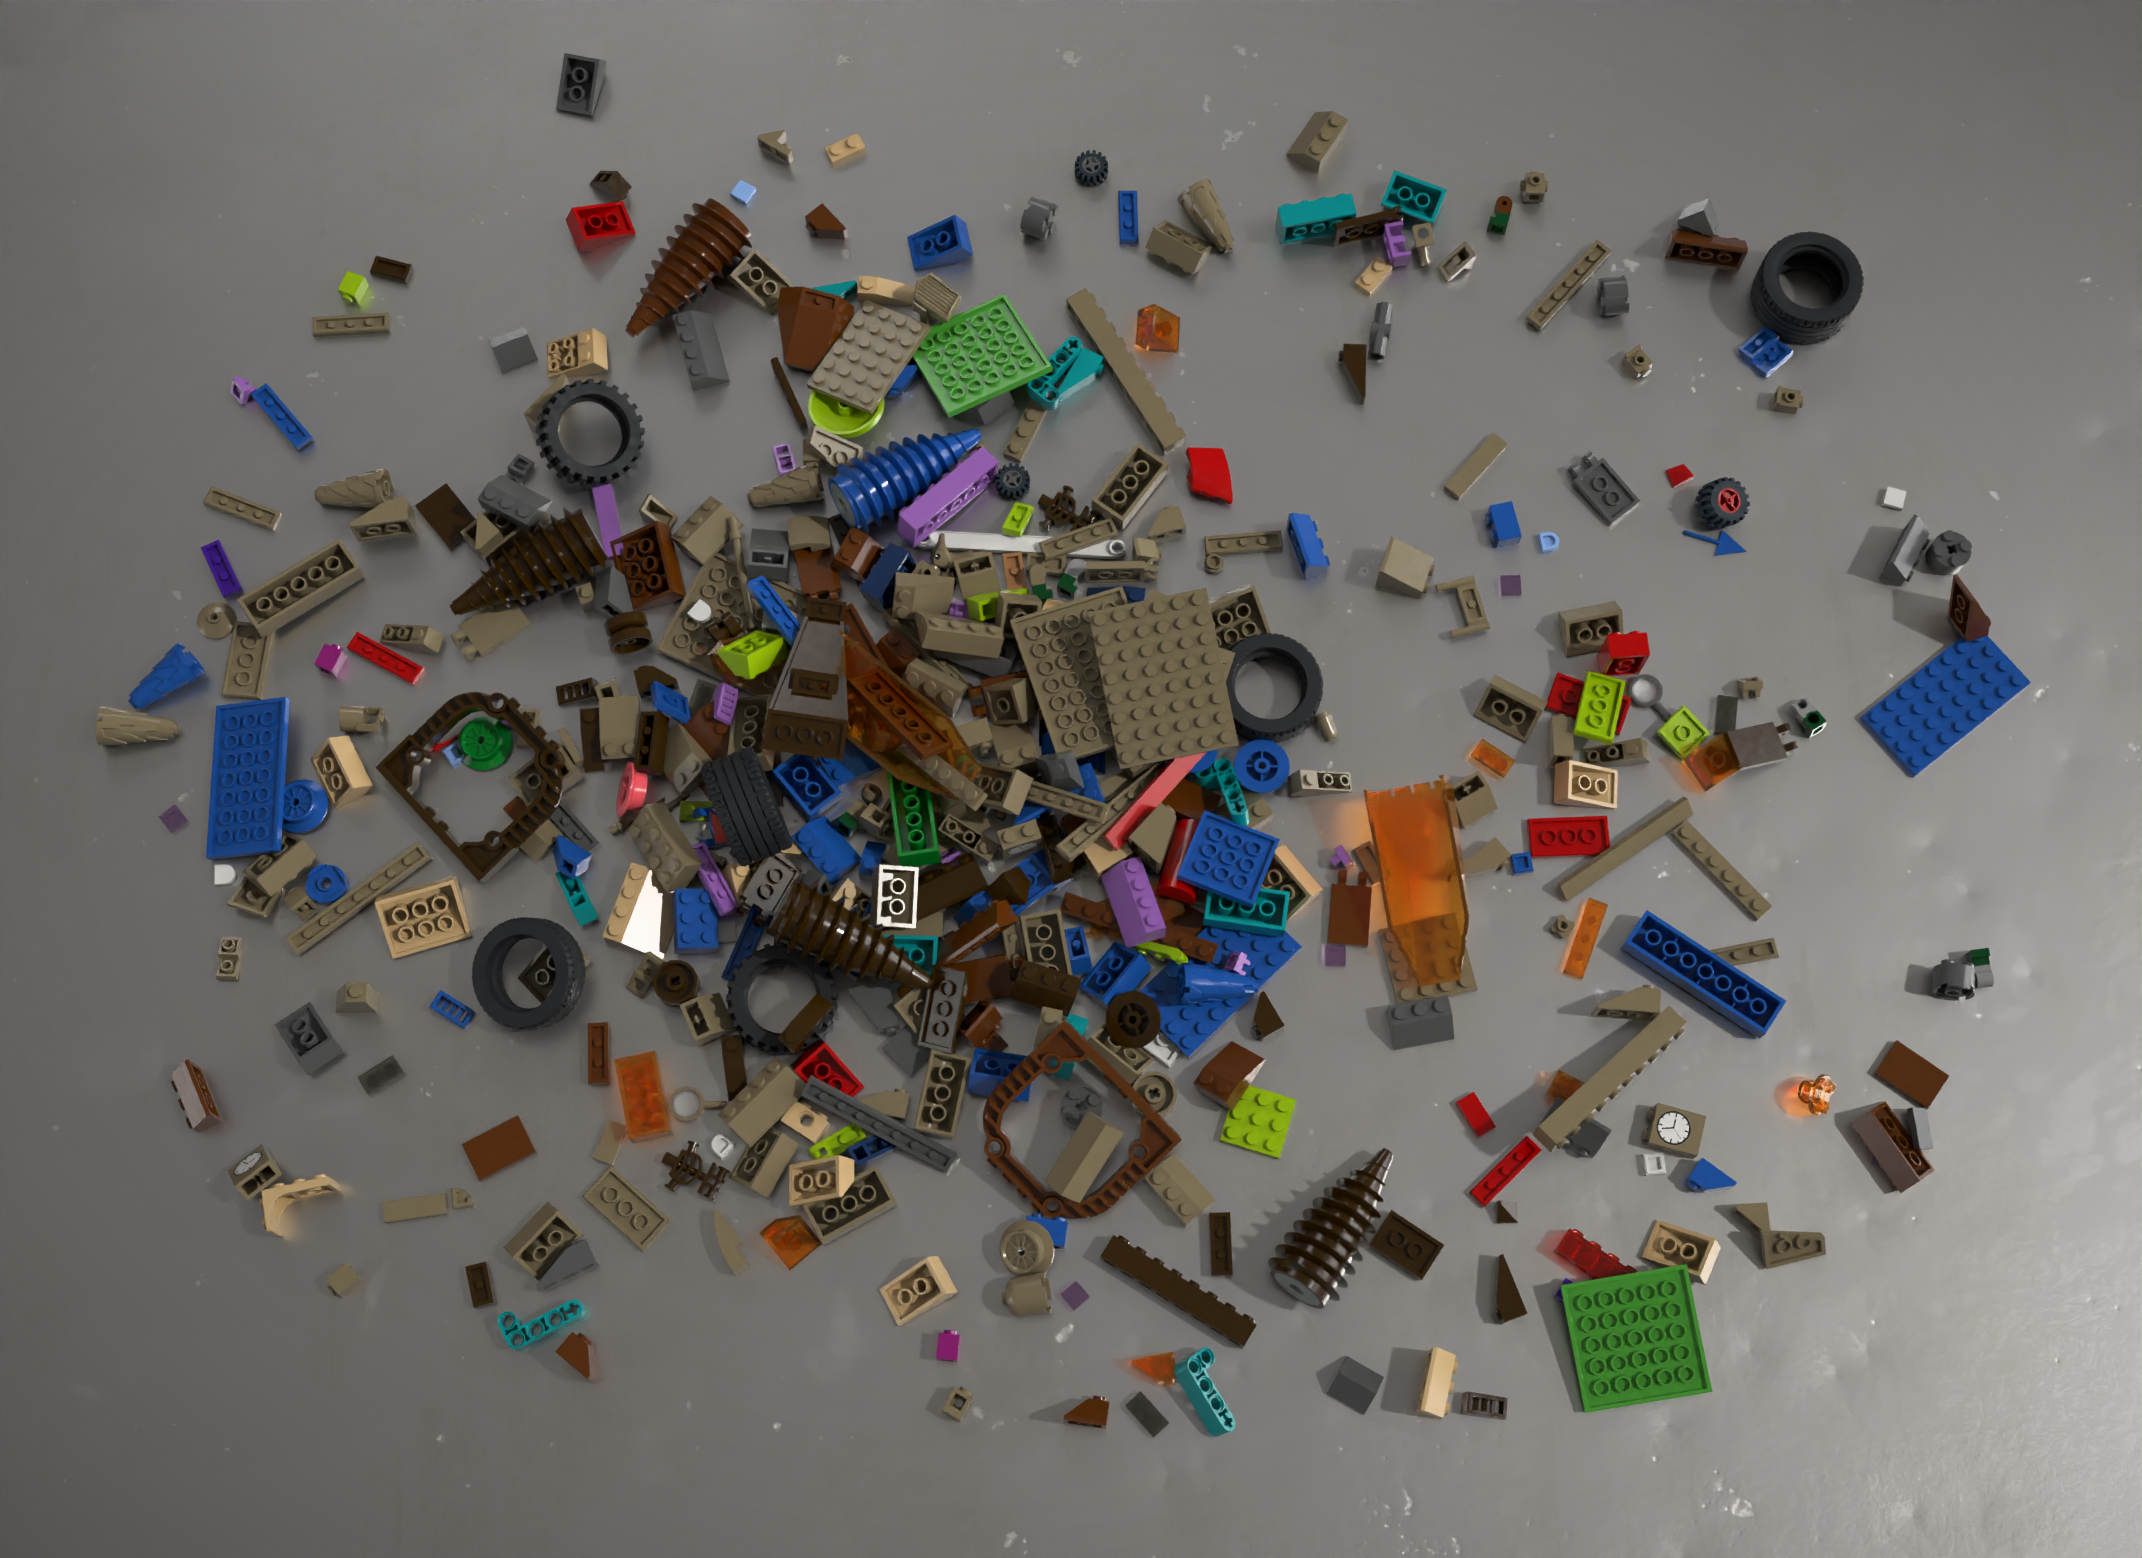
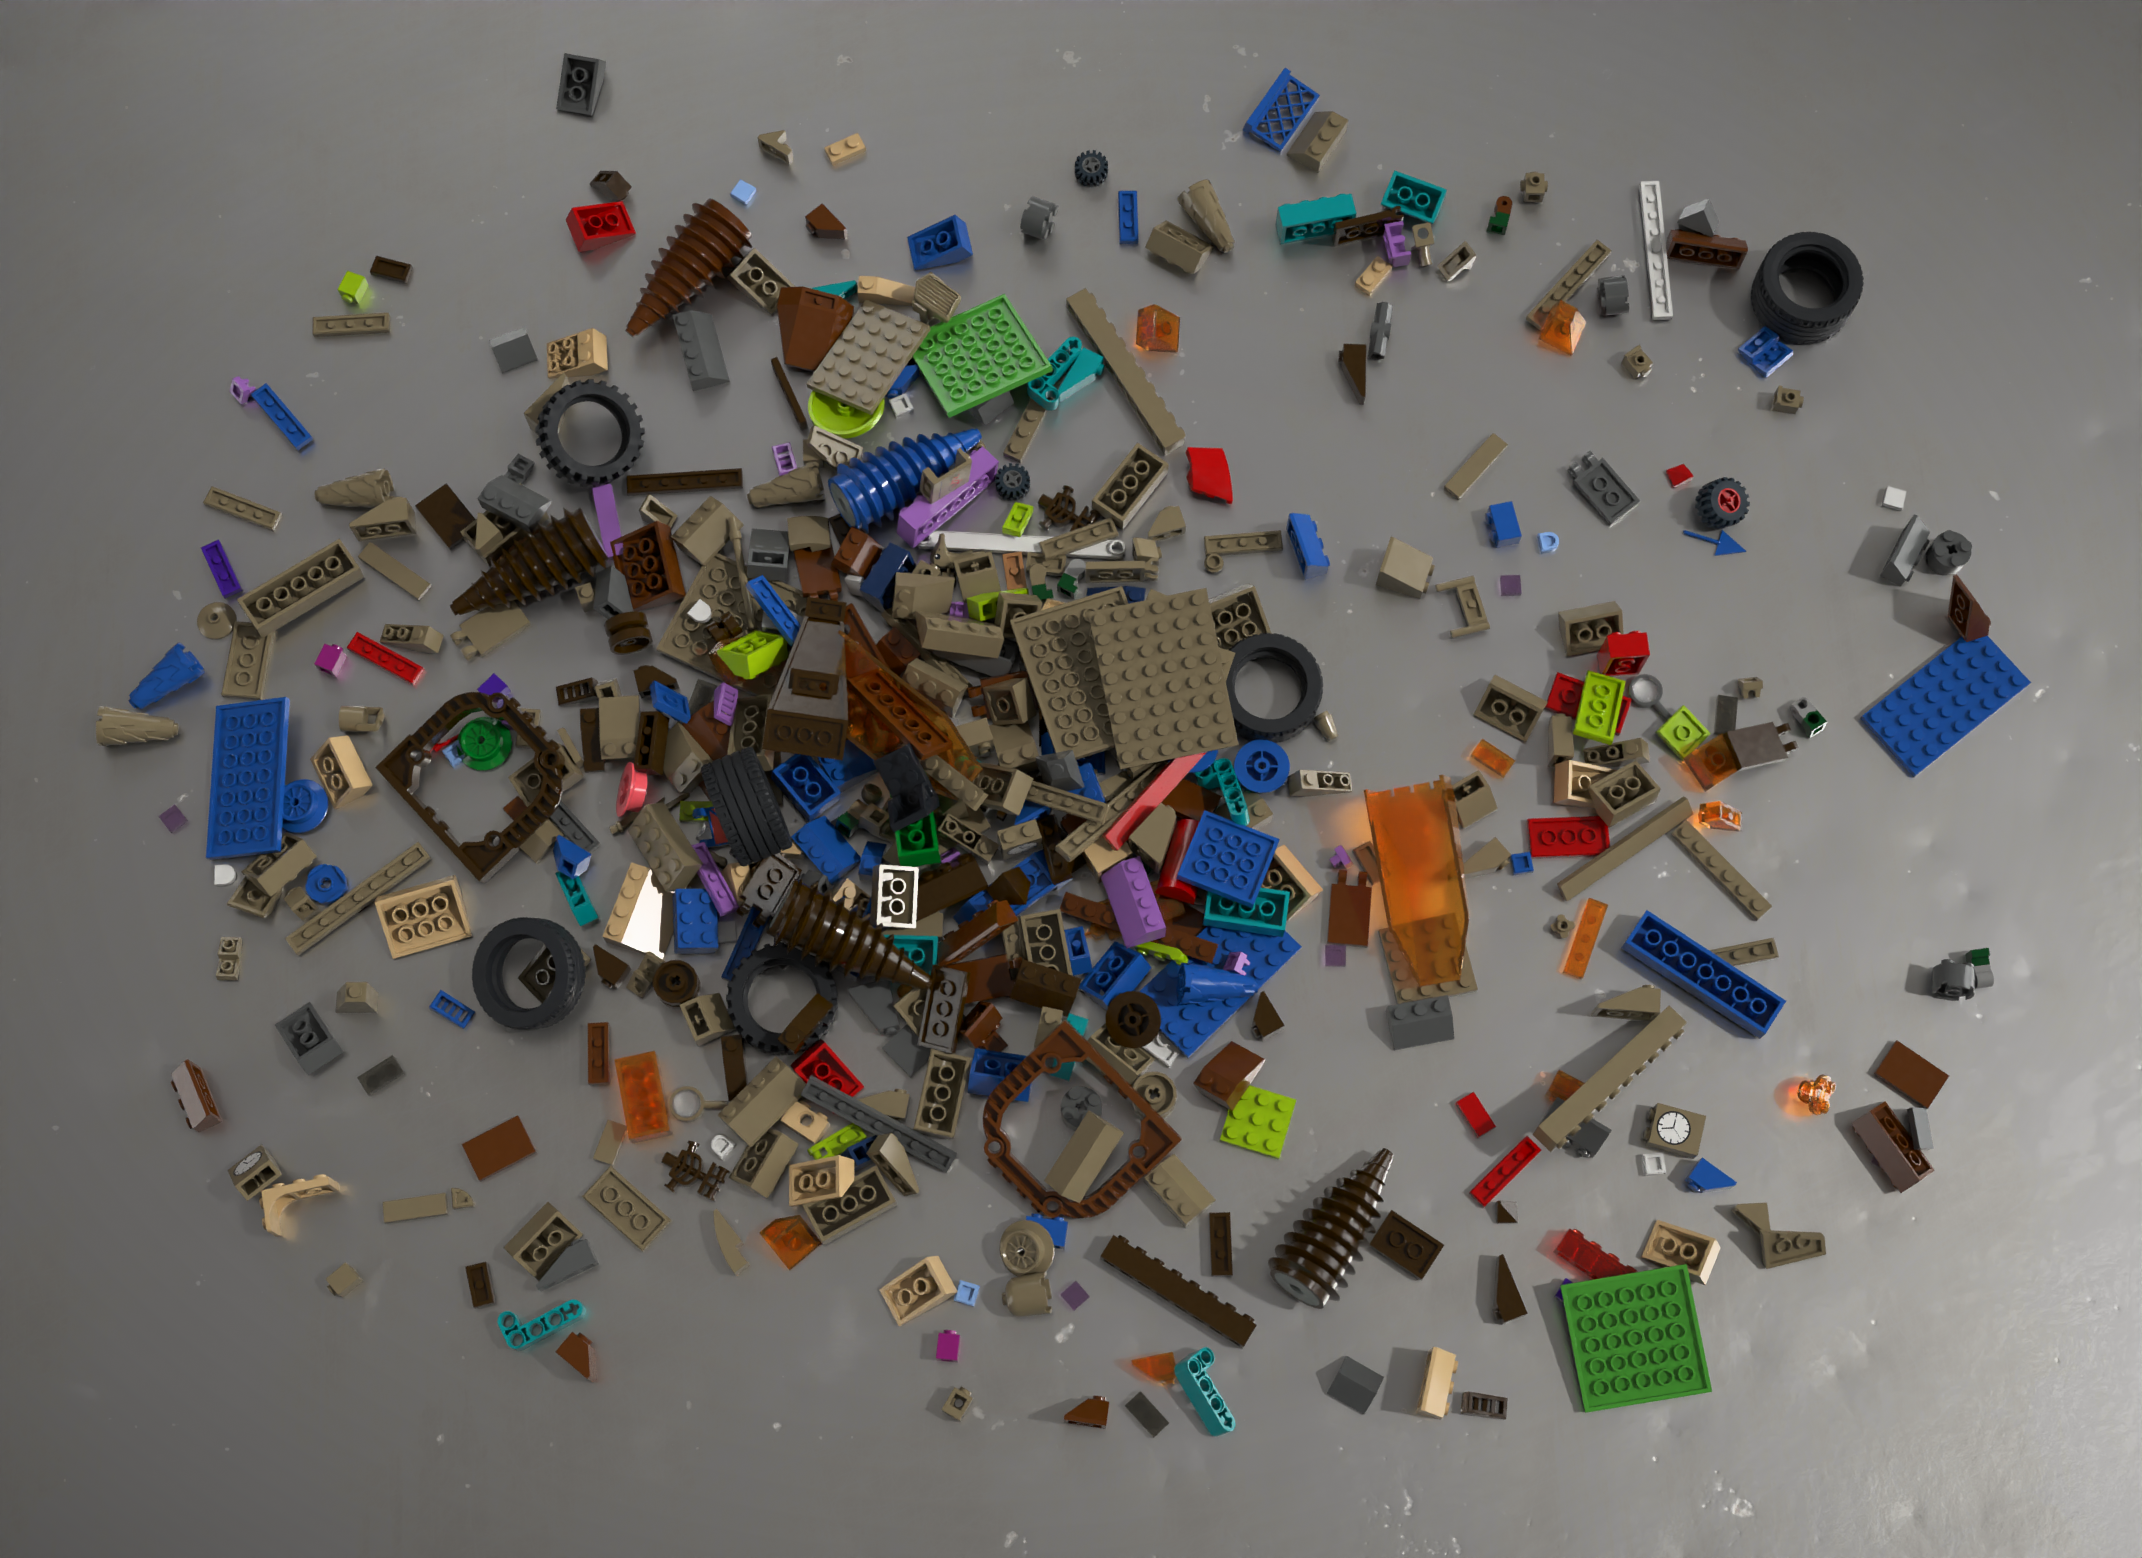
(394, 571): none -> dark tan tile
(494, 685): none -> dark purple brick
(610, 968): none -> dark brown slope
(684, 482): none -> dark brown tile
(854, 583): none -> white tile
(894, 1163): none -> dark tan slope
(901, 405): none -> white tile
(908, 785): none -> black bracket
(936, 488): none -> dark tan panel
(967, 1293): none -> light blue tile
(1266, 105): none -> blue fence
(1563, 327): none -> clear orange slope
(1623, 793): none -> dark tan slope
(1656, 250): none -> white plate
(1720, 816): none -> clear orange slope

